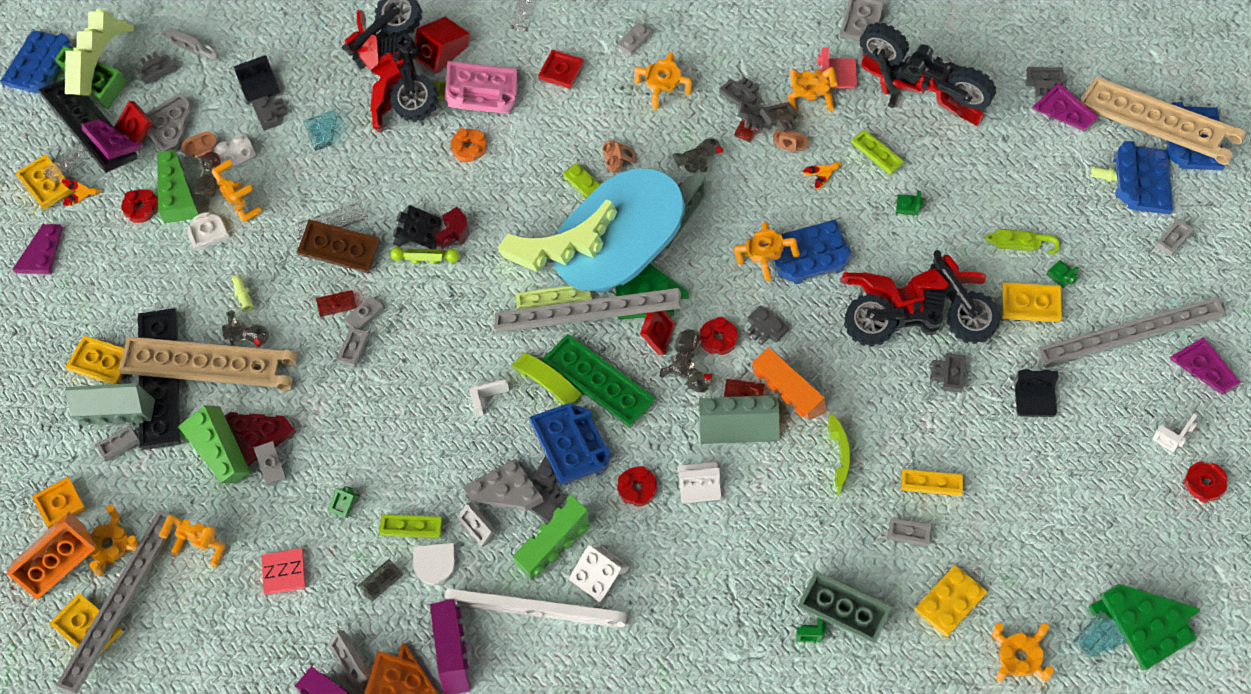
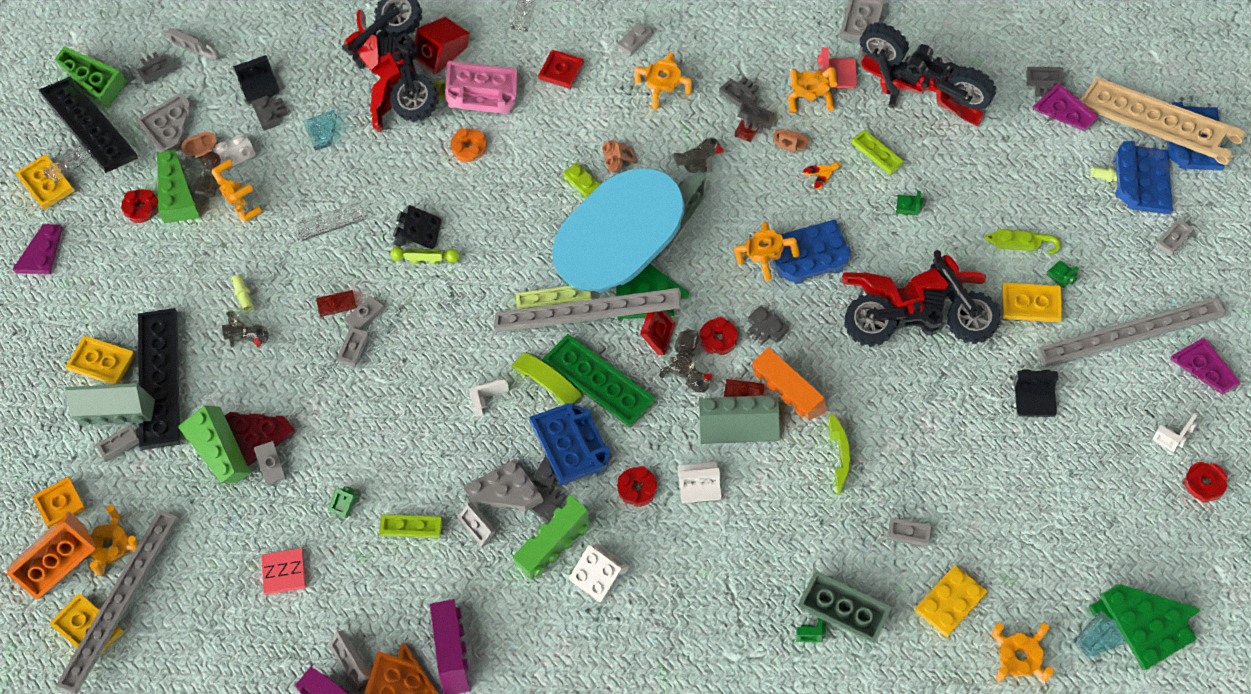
(35, 62): blue plate -> none
(81, 191): piece -> none
(90, 44): yellowish green arch -> none
(109, 141): magenta wing -> none
(133, 122): red plate -> none
(200, 535): light orange plate -> none
(206, 230): white tile -> none
(206, 362): tan hinge -> none
(338, 246): reddish brown plate -> none
(380, 580): clear smoke plate -> none
(434, 563): white tile -> none
(456, 228): dark red brick -> none
(537, 608): white beam -> none
(561, 248): yellowish green arch -> none
(782, 115): dark grey hinge -> none
(931, 482): yellow plate -> none
(949, 372): dark grey hinge -> none

